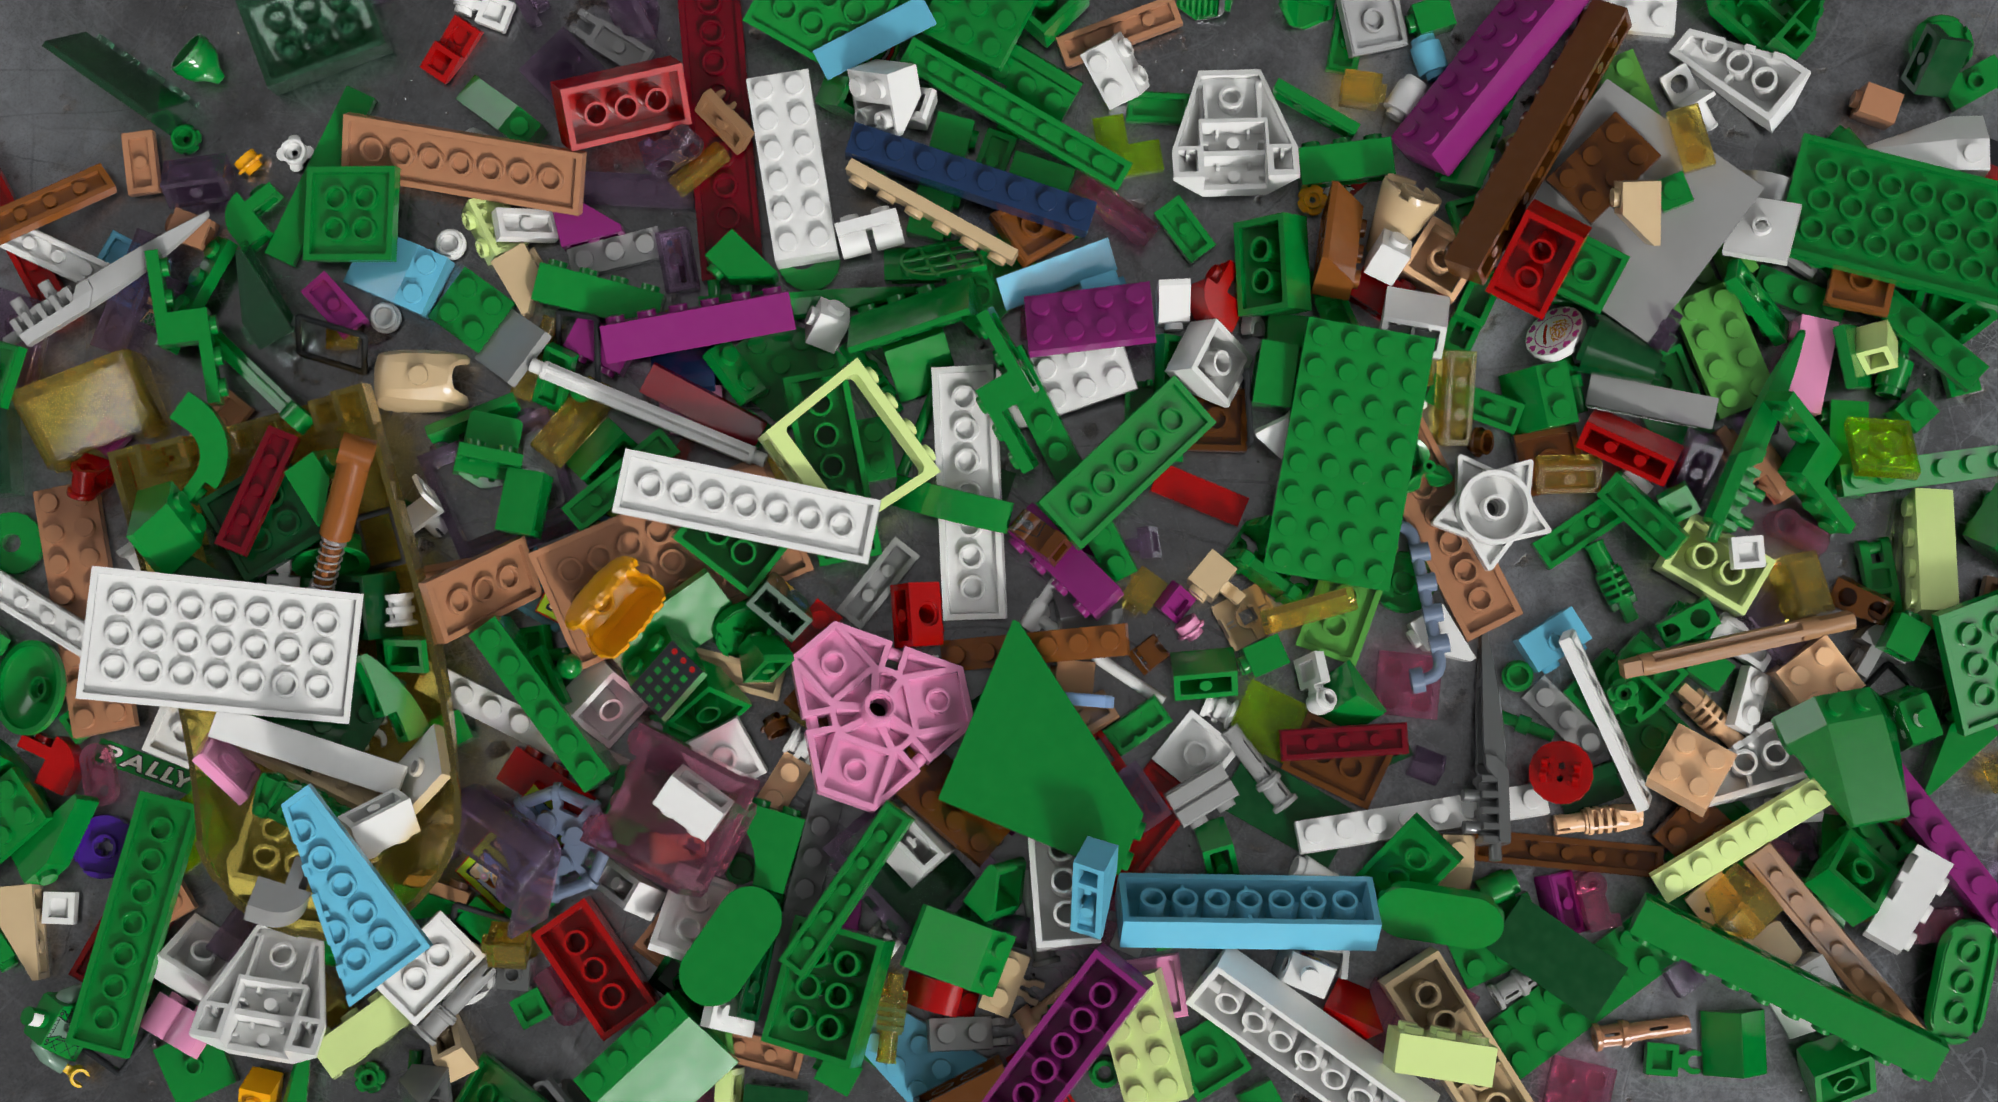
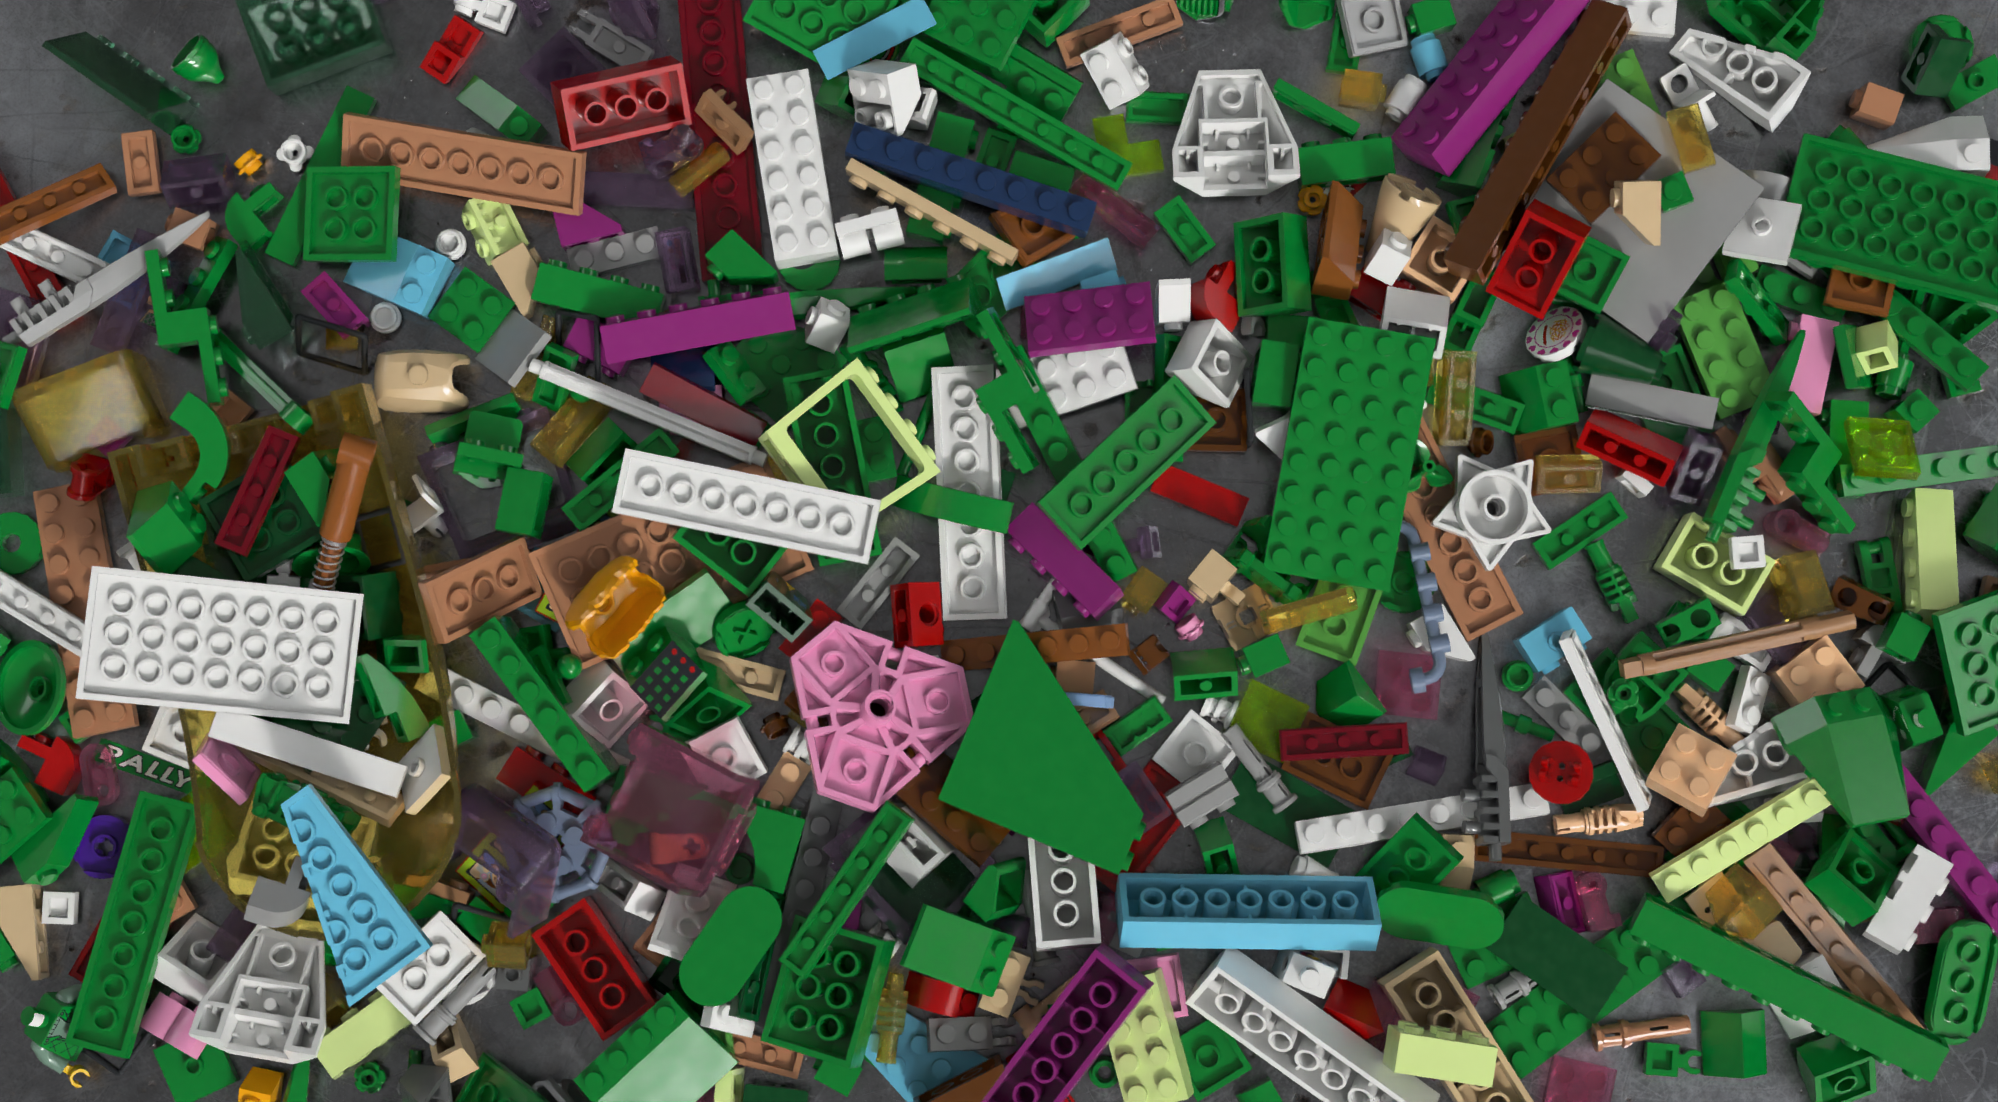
(381, 822): white brick -> none
(400, 610): white bush -> none
(524, 225): white plate -> none
(693, 802): white brick -> none
(763, 657): green slope -> none
(913, 273): green window -> none
(1040, 537): reddish brown leg -> none
(1093, 886): medium azure slope -> none
(1311, 676): white plate -> none
(1643, 515): green plate -> none
(1679, 502): green plate -> none

